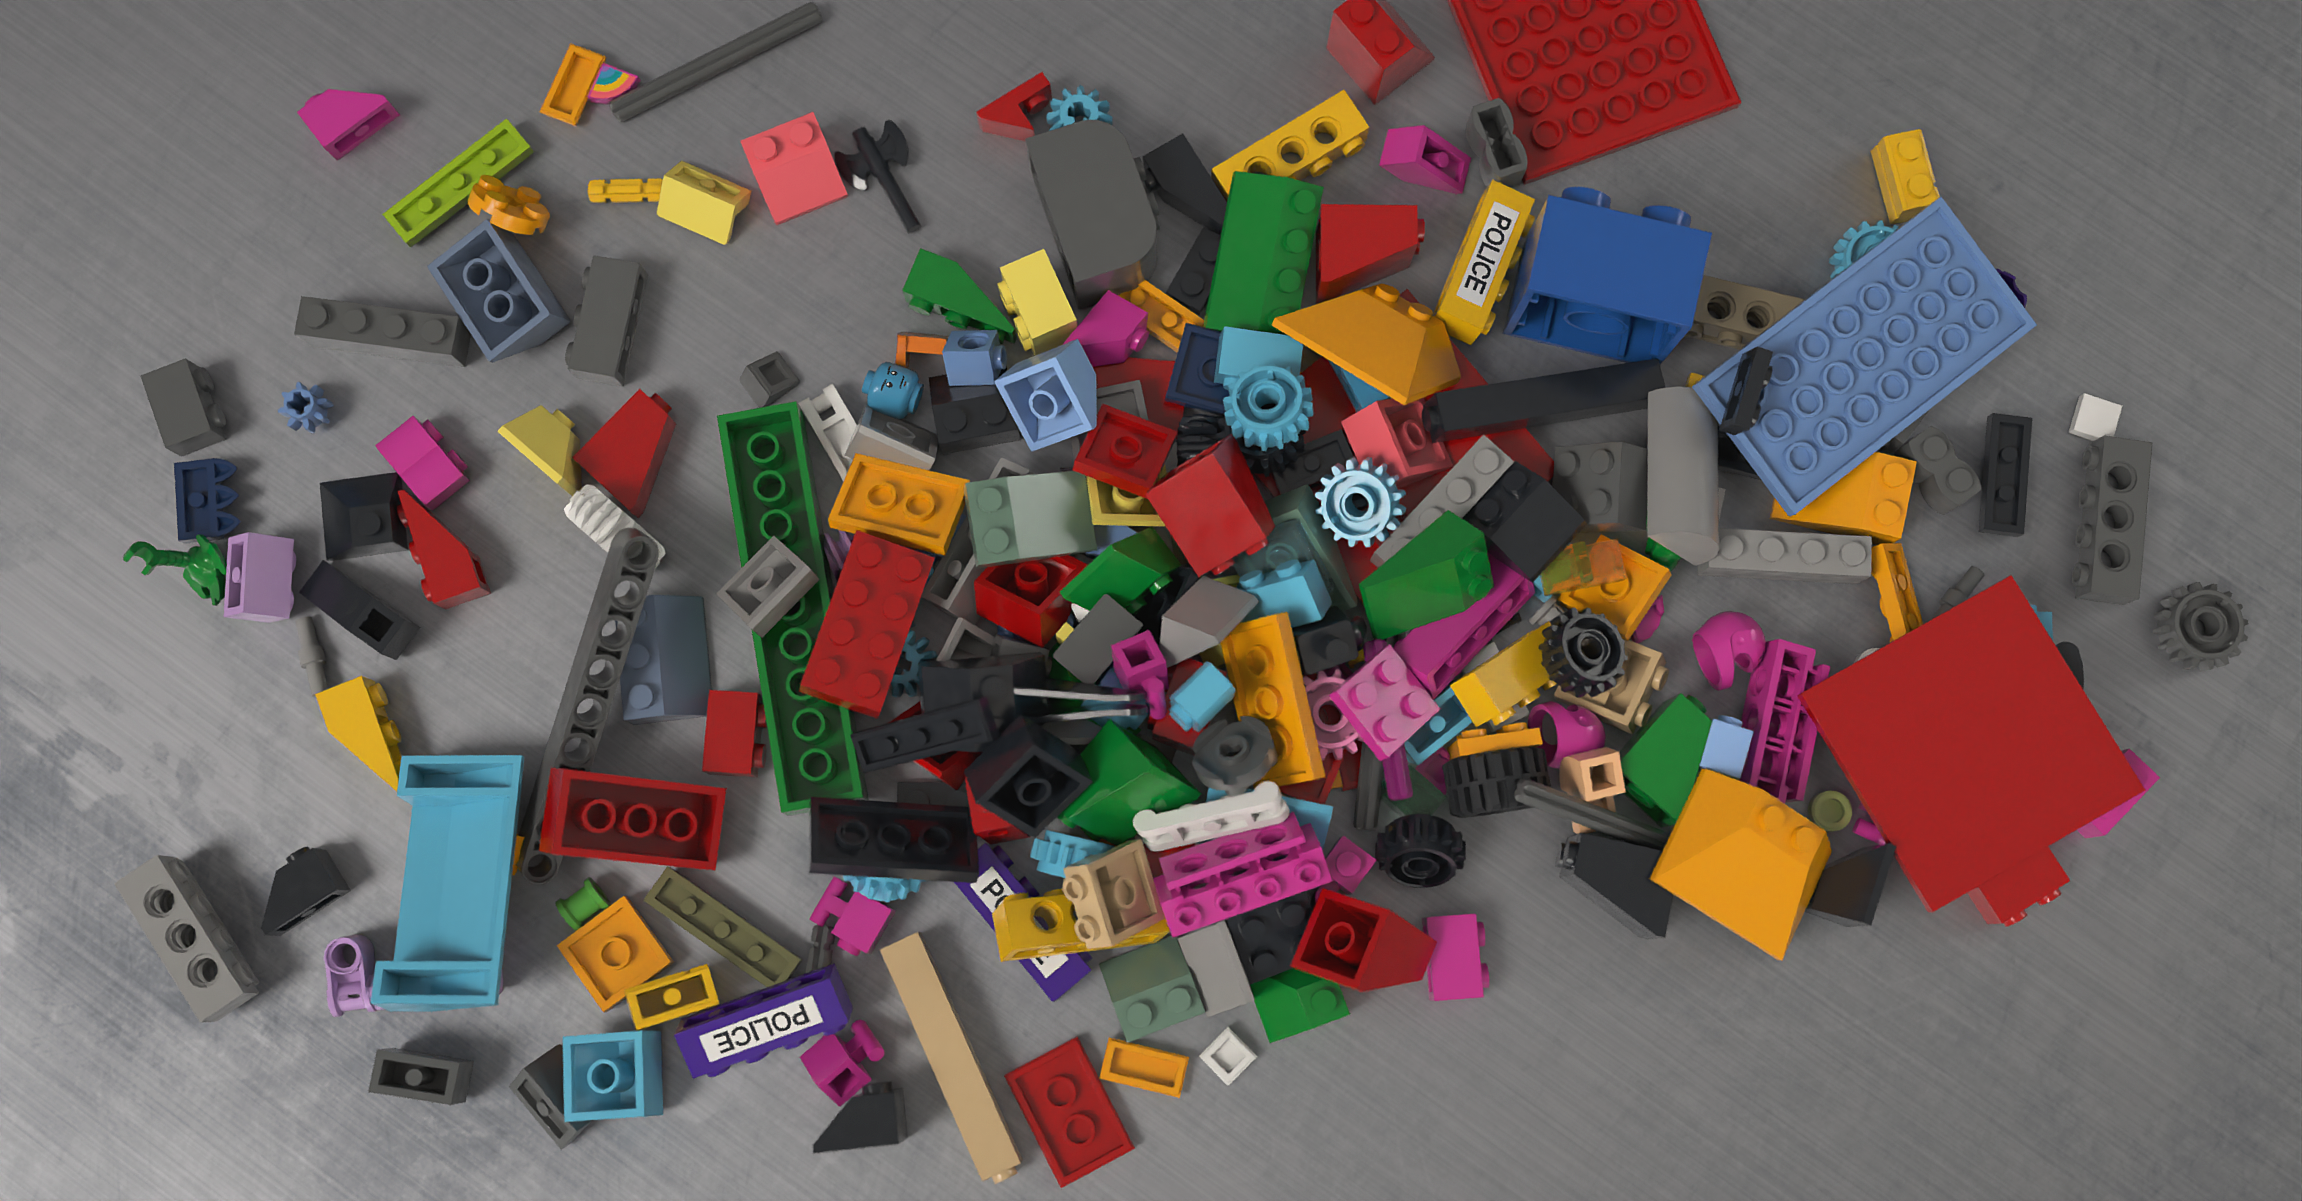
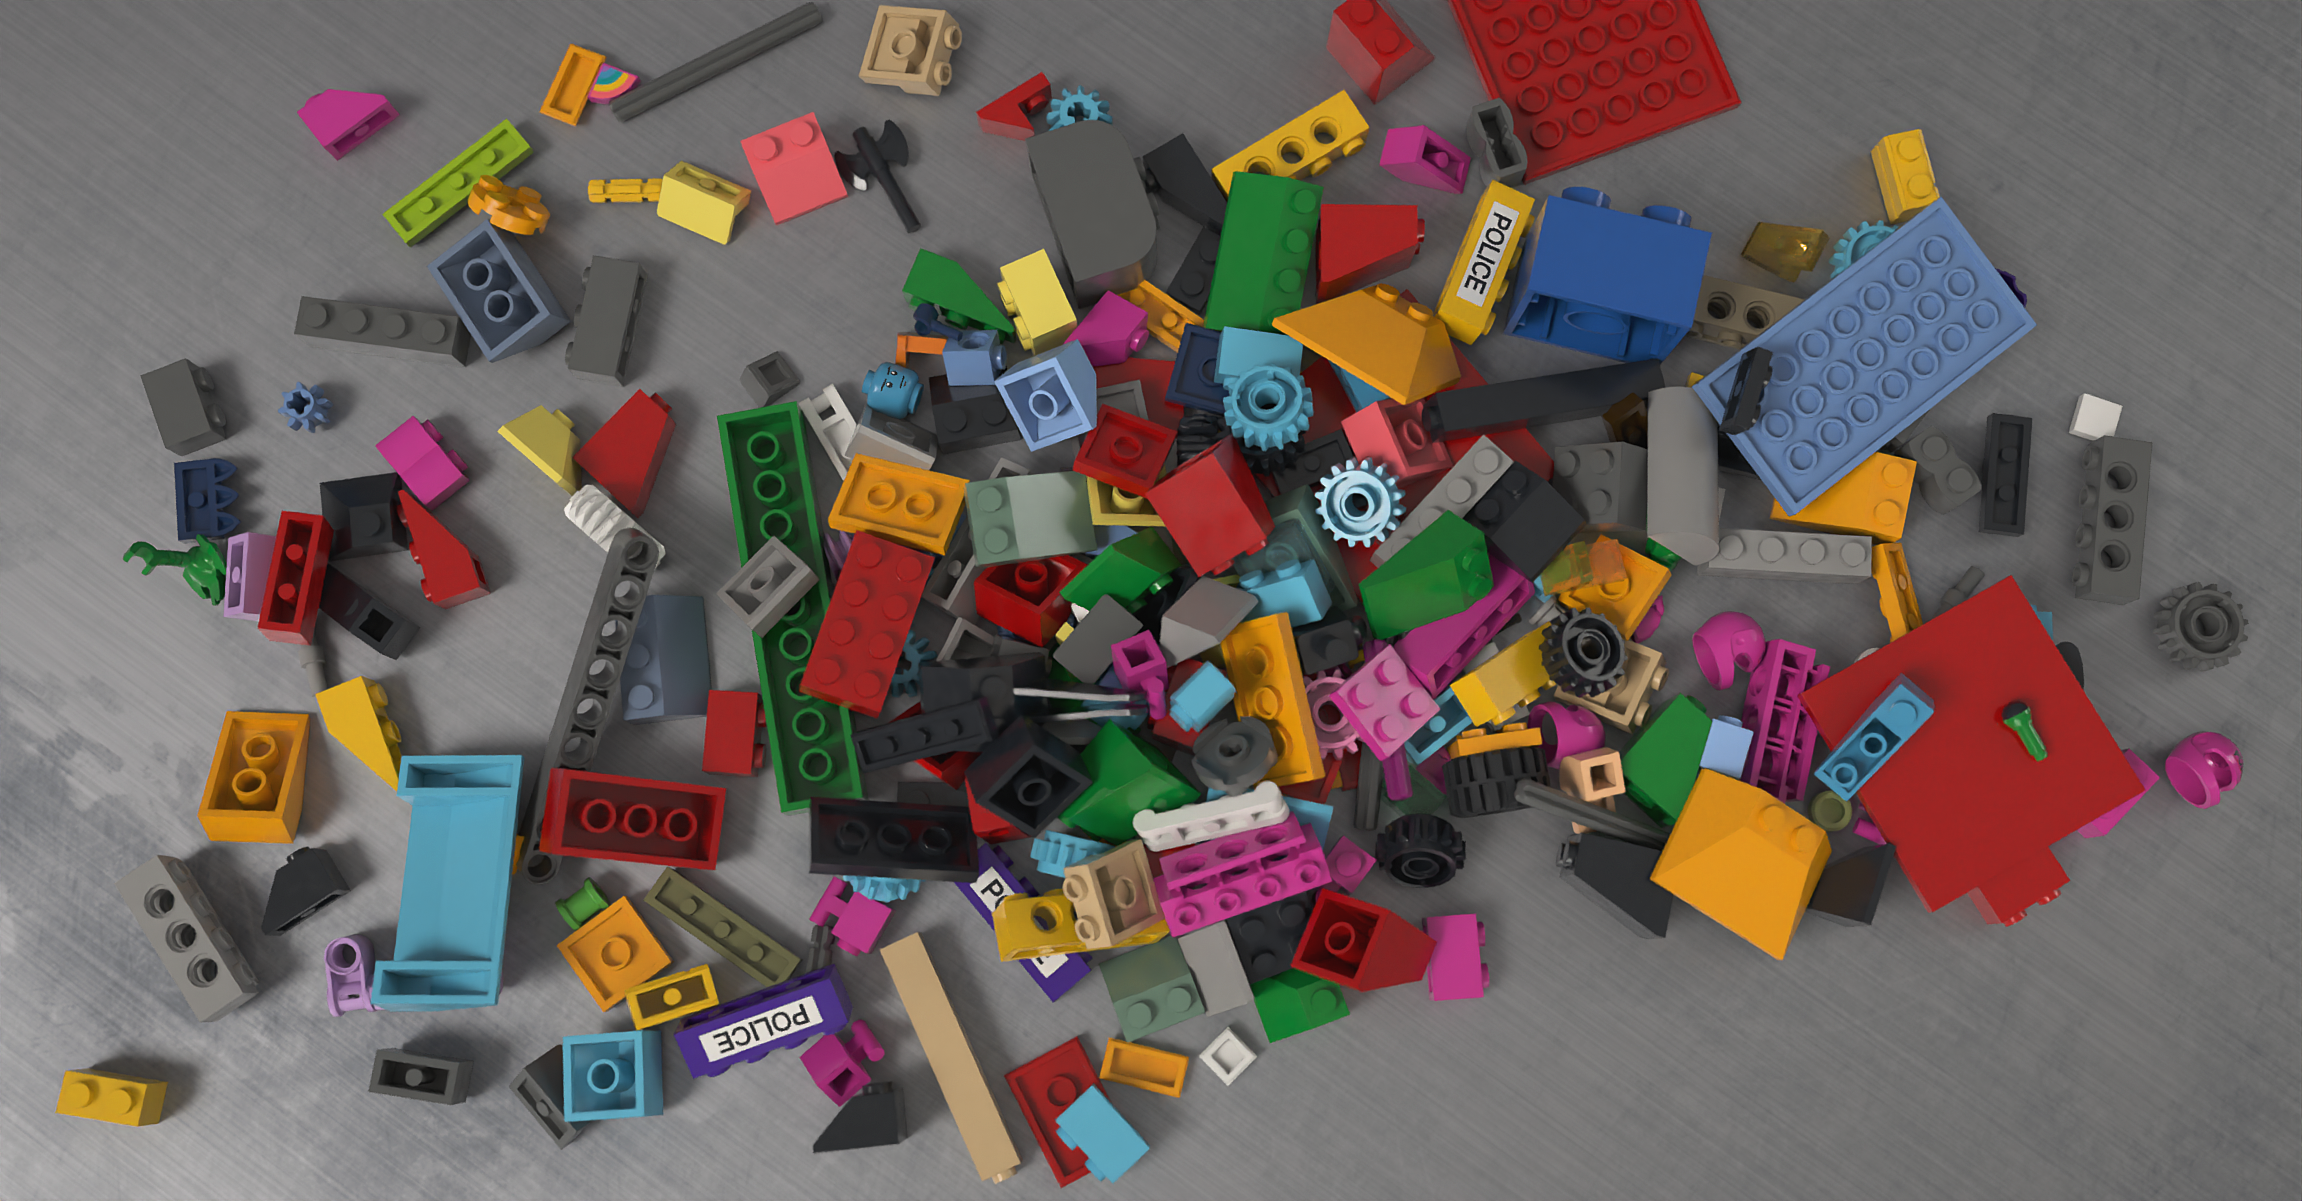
(111, 1097): none -> yellow brick
(257, 778): none -> light orange slope
(296, 578): none -> red brick
(911, 49): none -> tan plate
(926, 321): none -> dark blue hand
(1101, 1134): none -> medium azure brick
(1627, 421): none -> dark brown plate
(1785, 249): none -> clear yellow slope
(1875, 736): none -> dark azure slope
(2018, 717): none -> green piece
(2204, 767): none -> dark pink helmet

